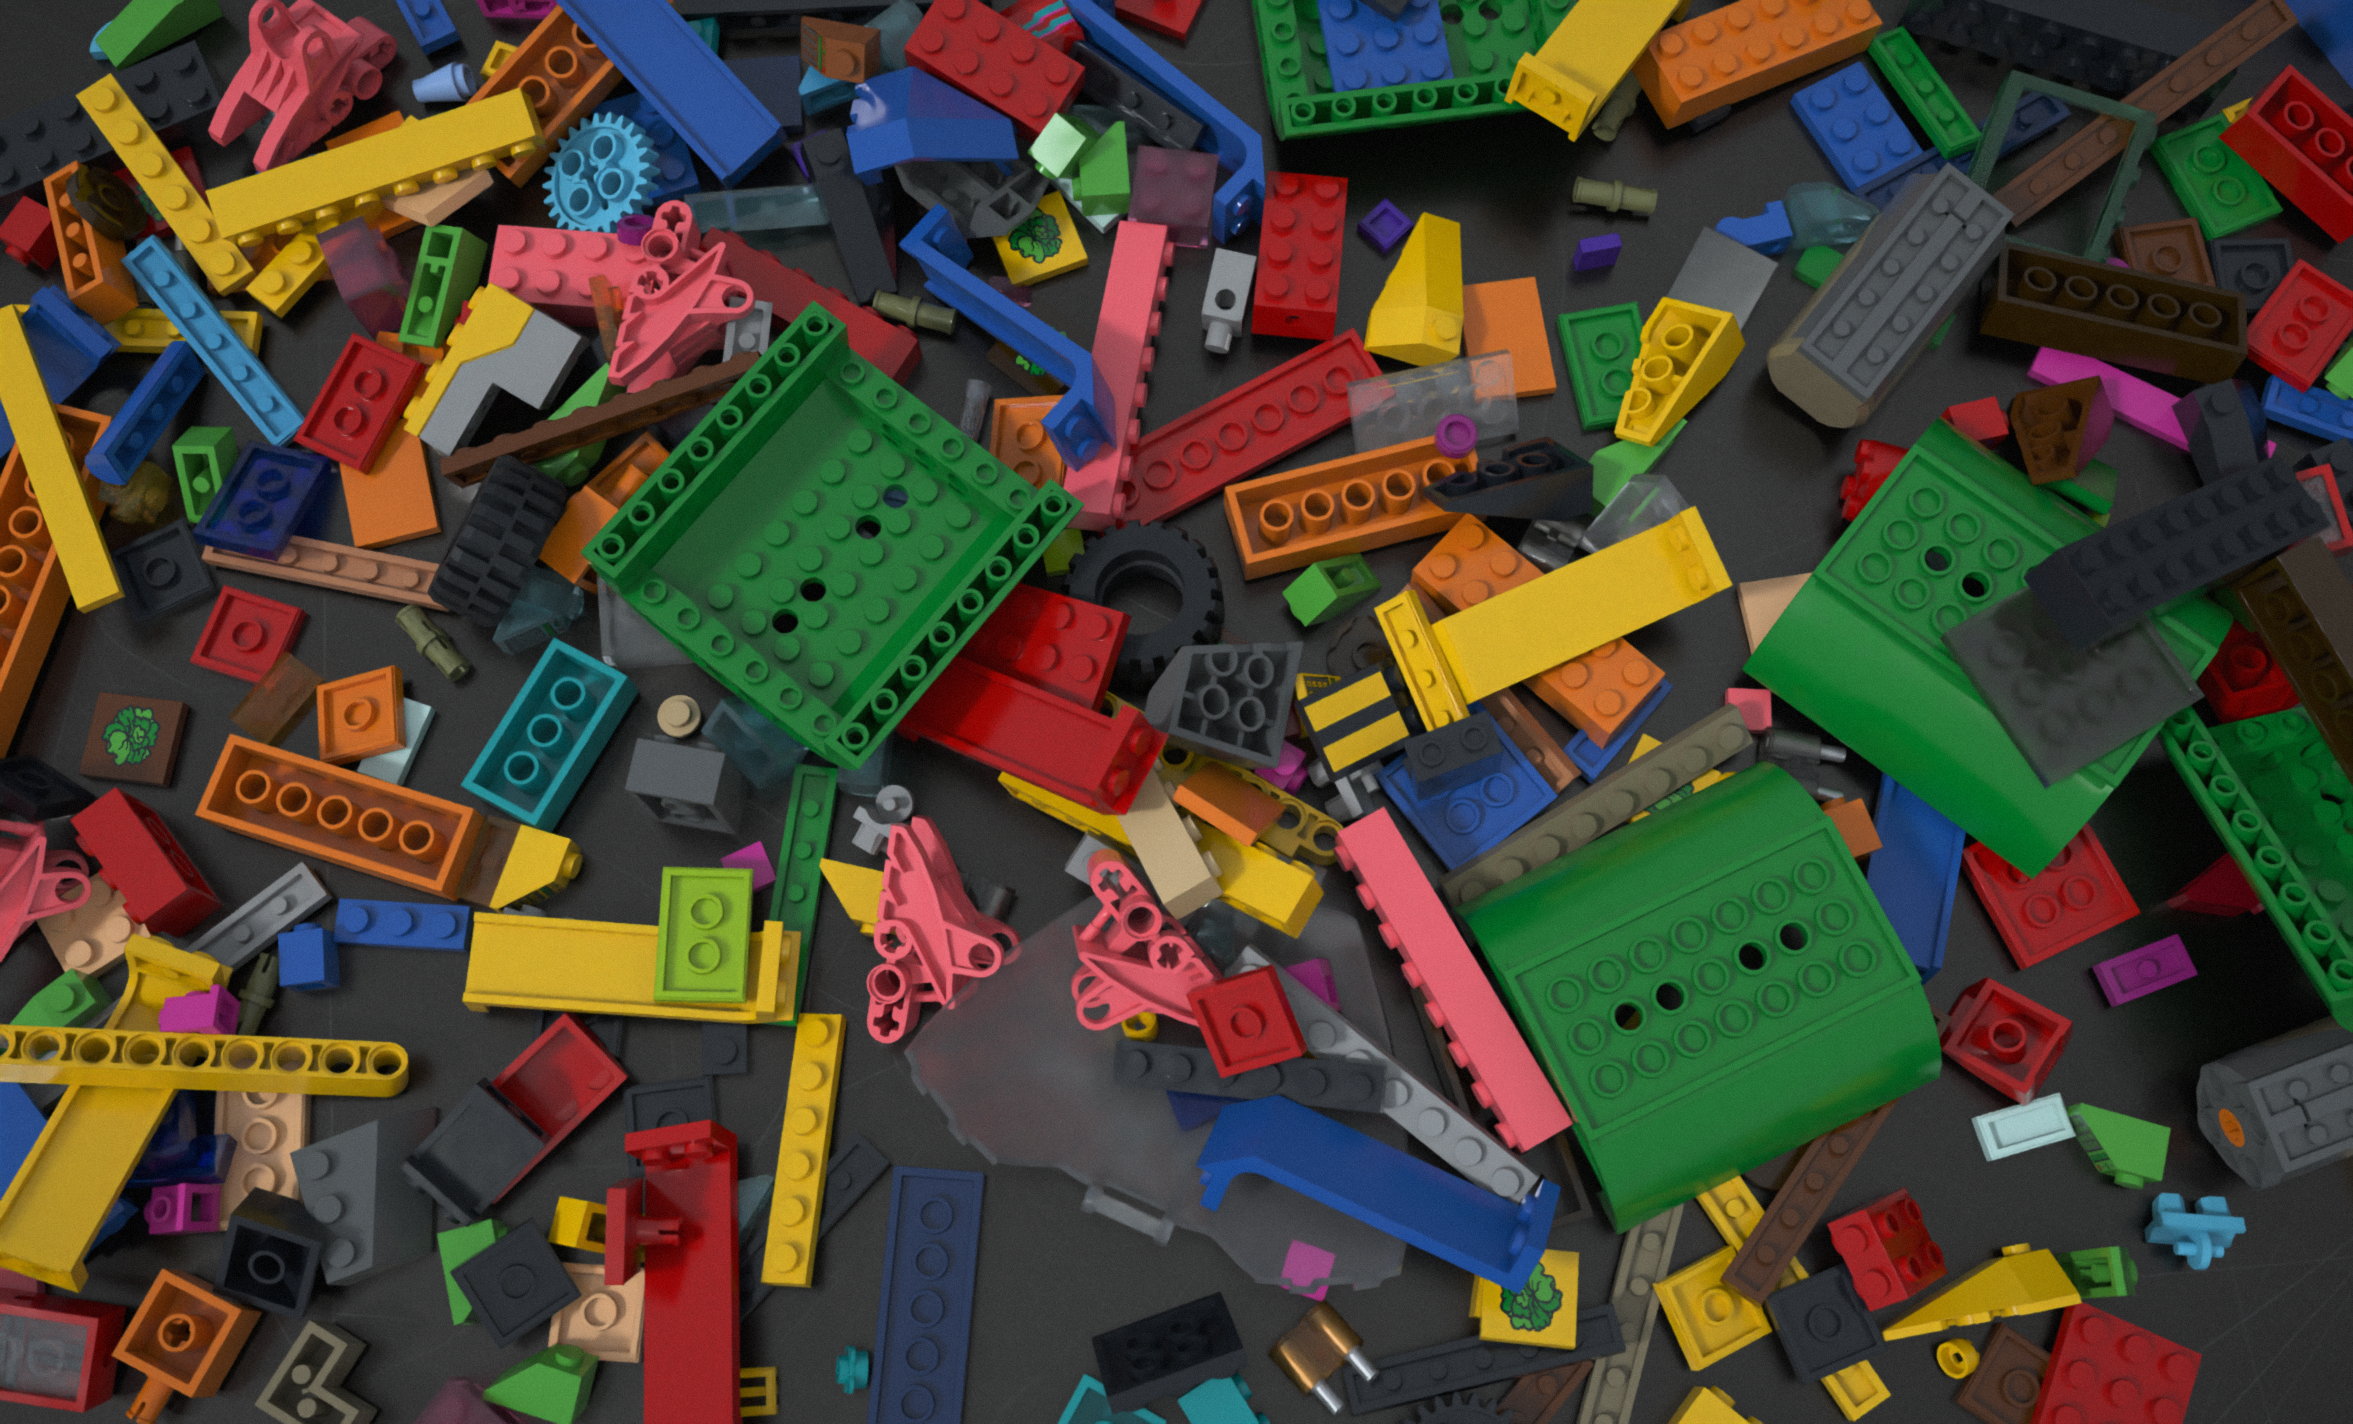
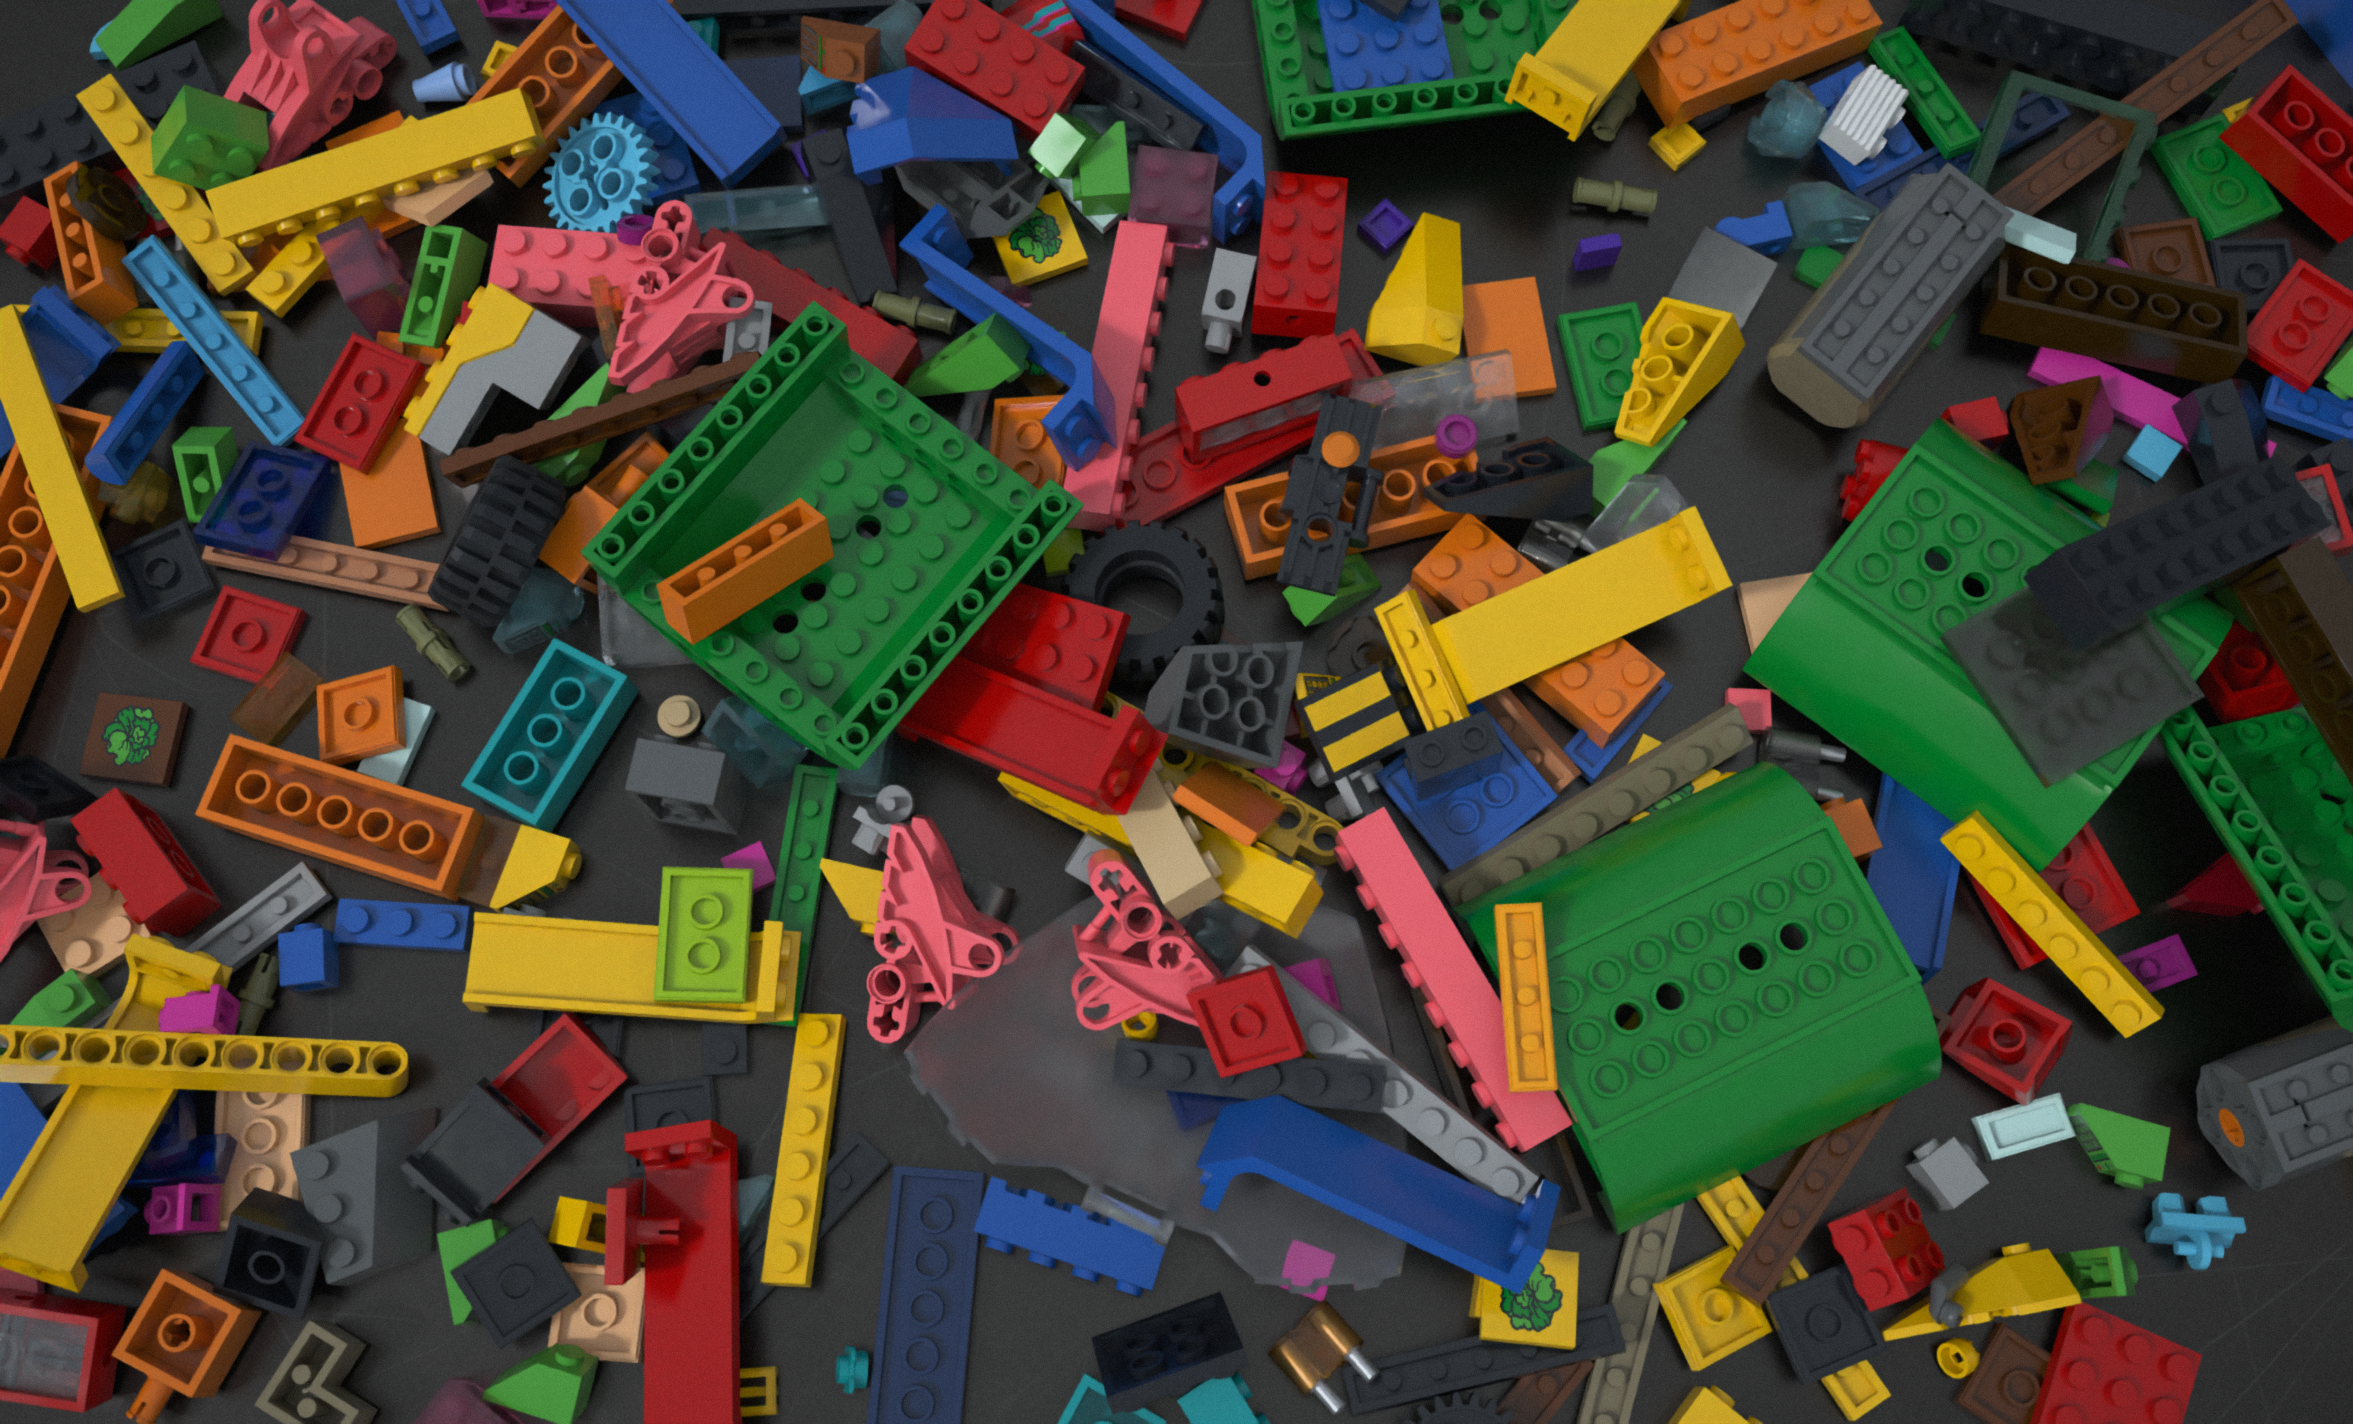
(208, 140): none -> bright green brick
(745, 571): none -> orange brick
(973, 361): none -> bright green slope
(1068, 1235): none -> blue wedge
(1259, 397): none -> red brick
(1316, 489): none -> black piece
(1525, 998): none -> light orange tile
(1677, 144): none -> yellow tile
(1788, 122): none -> clear light blue cone
(1863, 115): none -> white brick
(1942, 1292): none -> dark grey arm
(1946, 1172): none -> light grey brick
(2040, 237): none -> light aqua tile
(2052, 924): none -> yellow plate
(2151, 453): none -> medium azure tile

